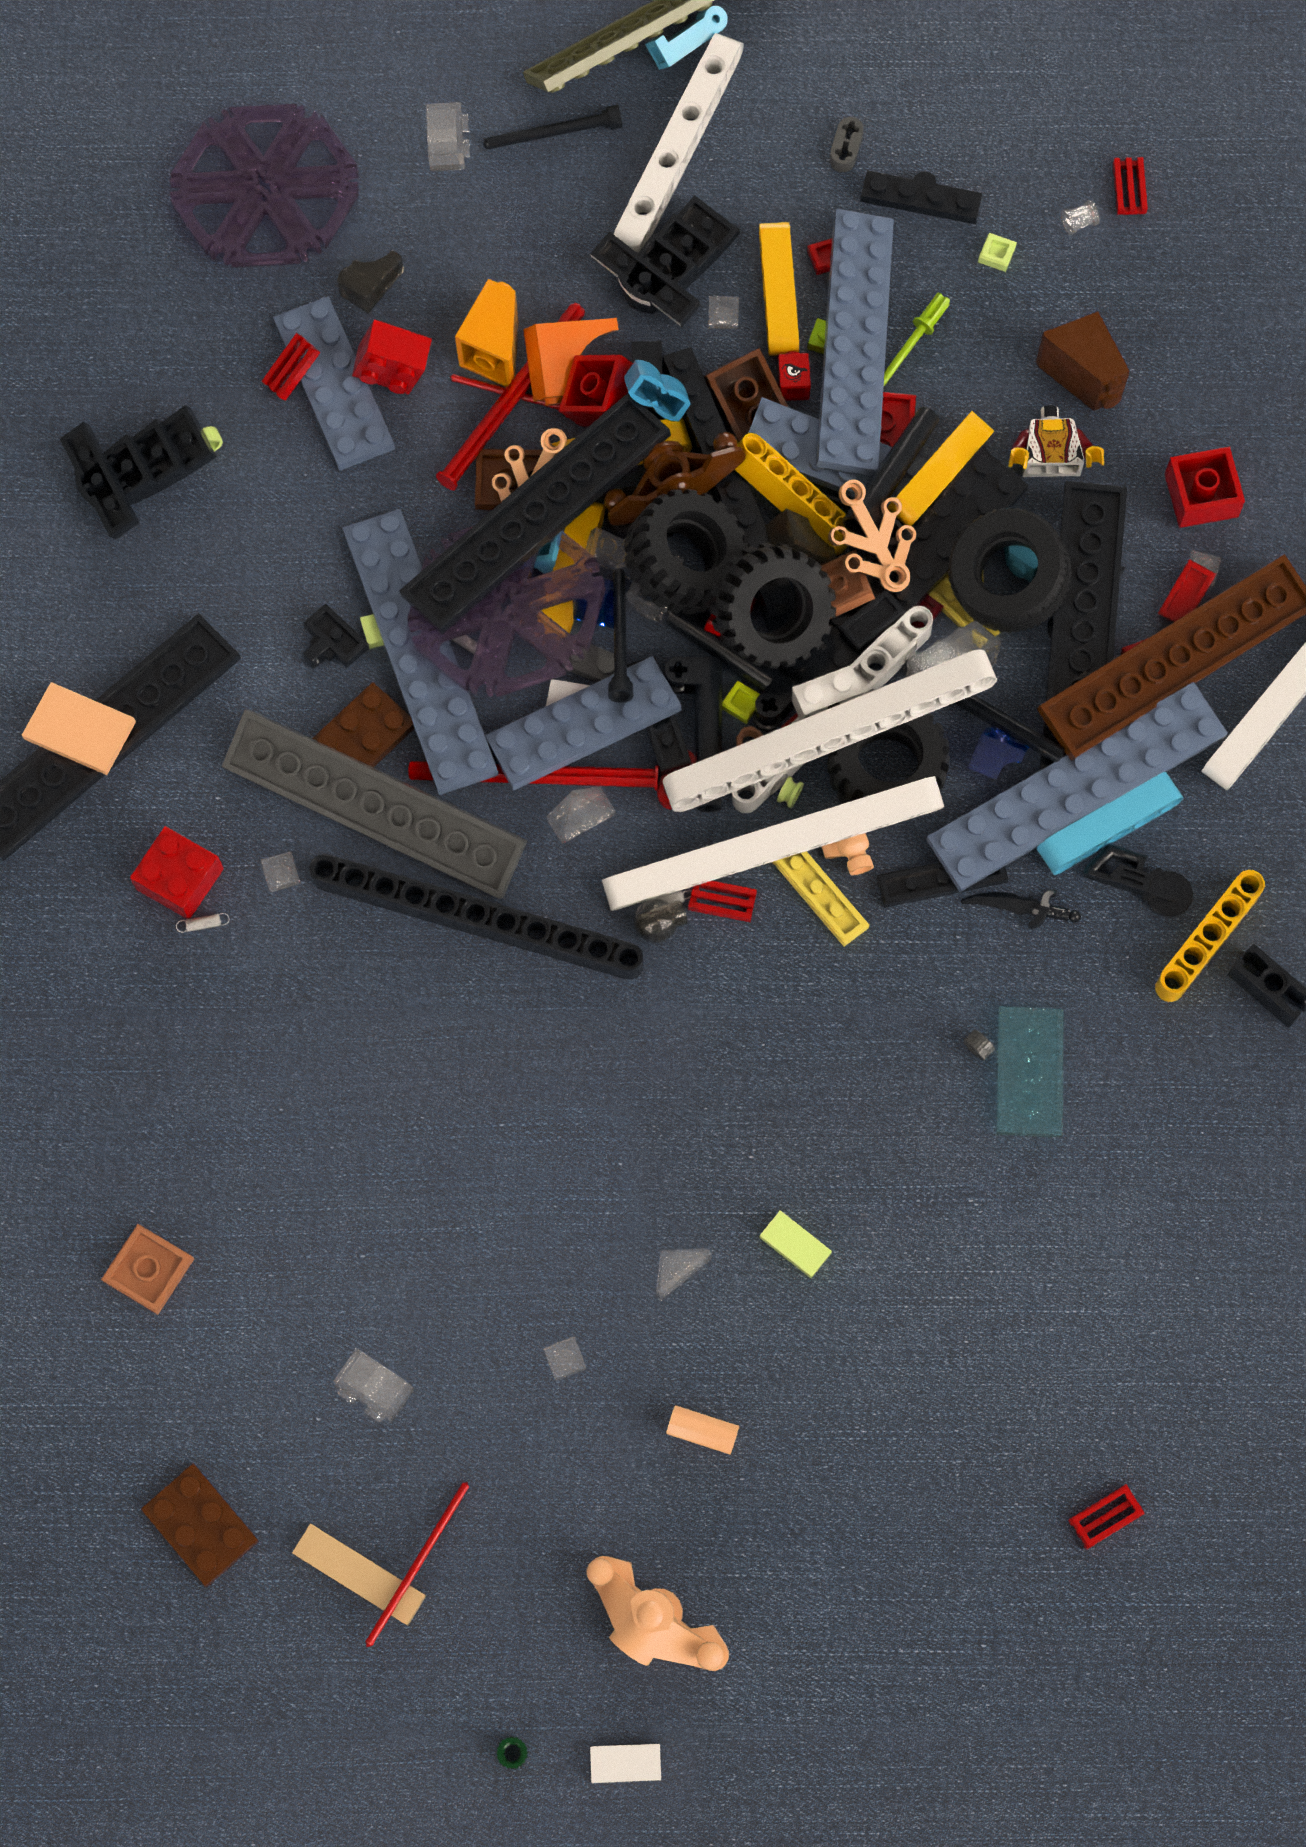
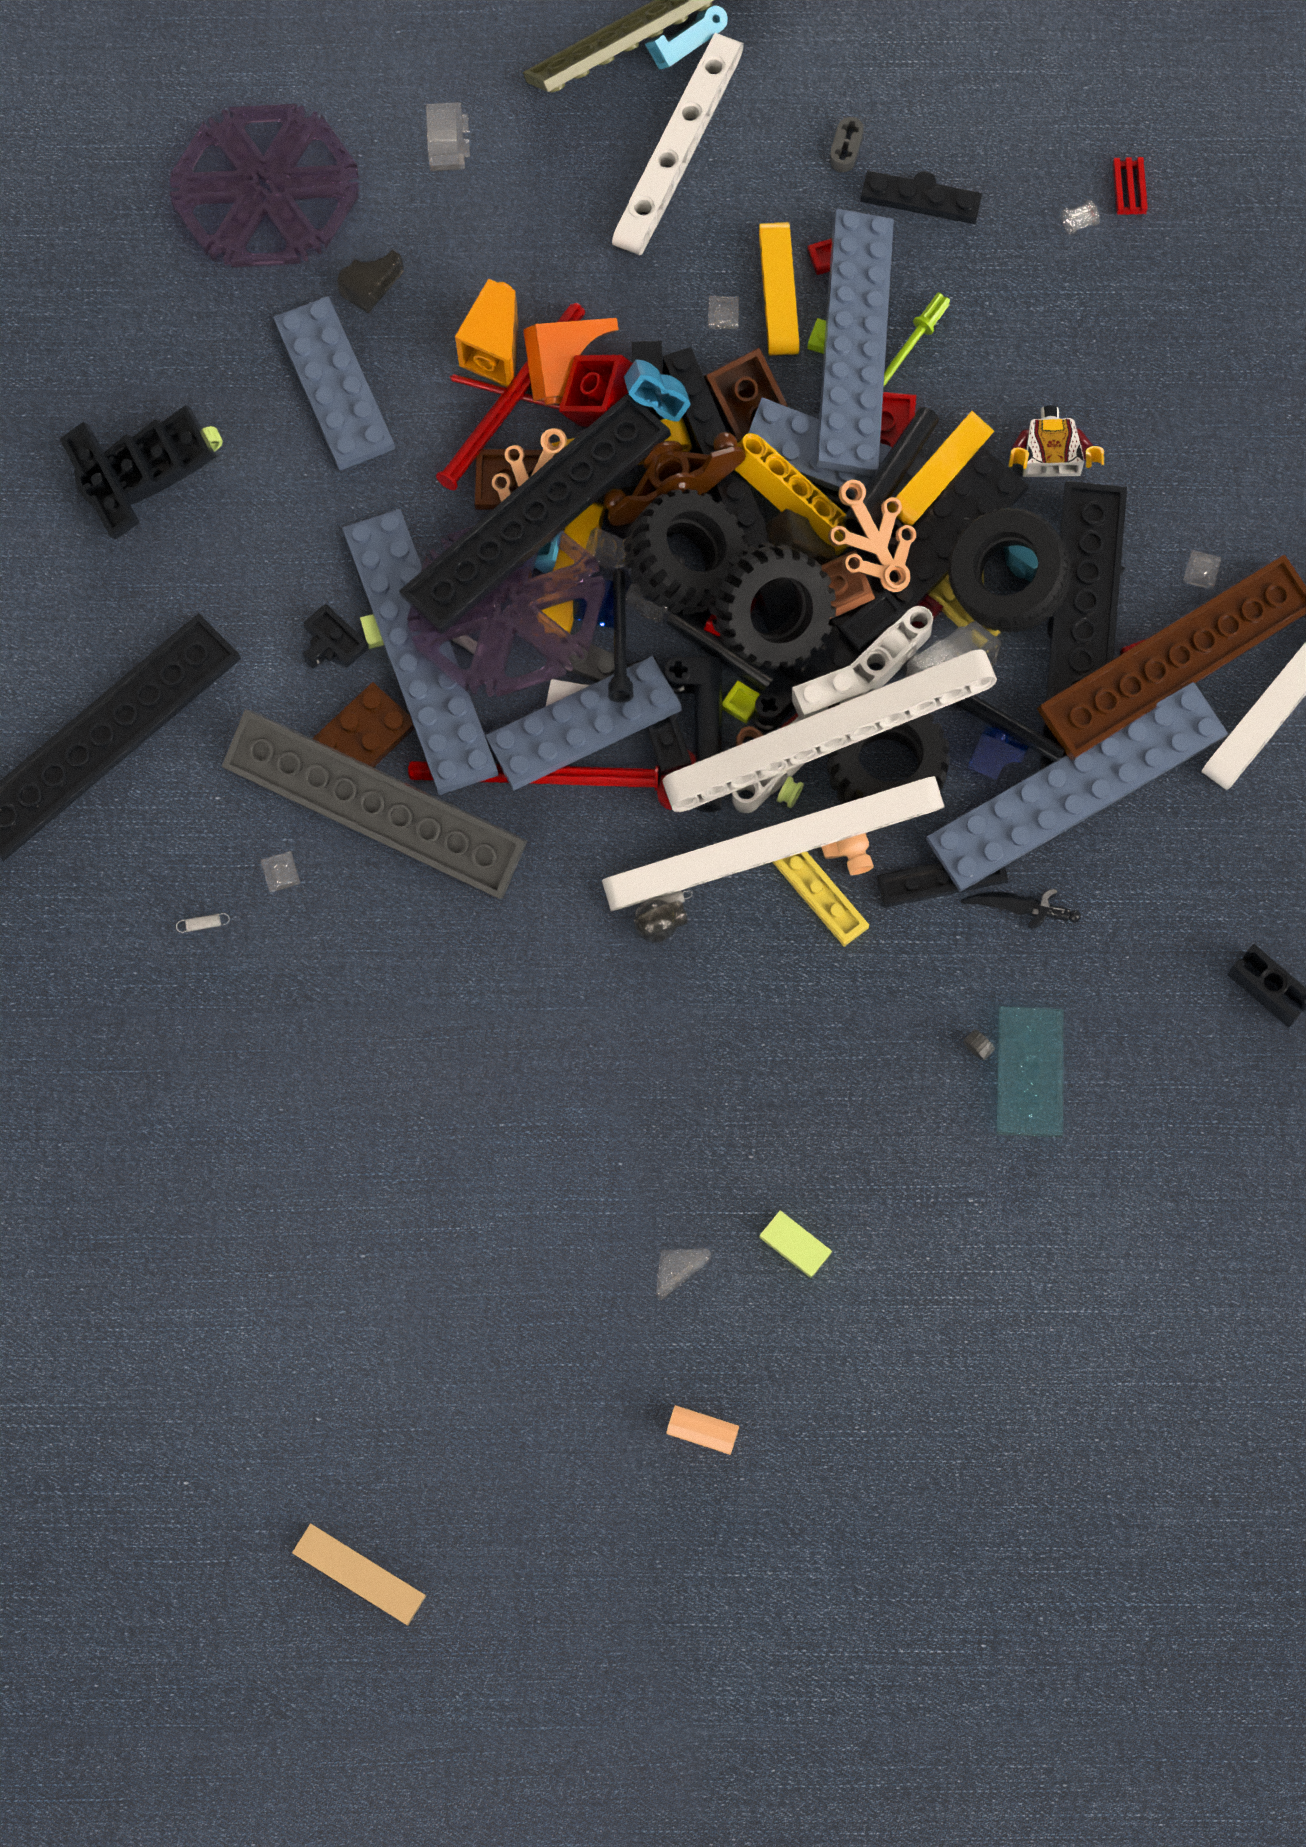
(78, 728): light nougat tile -> none
(147, 1269): nougat tile -> none
(177, 872): red brick -> none
(200, 1525): reddish brown plate -> none
(288, 363): red tile -> none
(372, 1386): clear brick -> none
(391, 357): red brick -> none
(416, 1564): red axle -> none
(465, 905): black beam -> none
(523, 1753): dark green axle -> none
(564, 1358): clear plate -> none
(580, 812): clear slope -> none
(607, 118): black piece -> none
(625, 1763): white tile -> none
(651, 1622): light nougat piece -> none
(668, 260): black slope -> none
(720, 911): red tile -> none
(794, 376): red brick -> none
(997, 252): yellowish green tile -> none
(1082, 1531): red tile -> none
(1085, 361): reddish brown slope -> none
(1109, 823): medium azure beam -> none
(1164, 891): black piece -> none
(1187, 591): red tile -> none
(1204, 487): red brick -> none
(1215, 922): yellow beam -> none

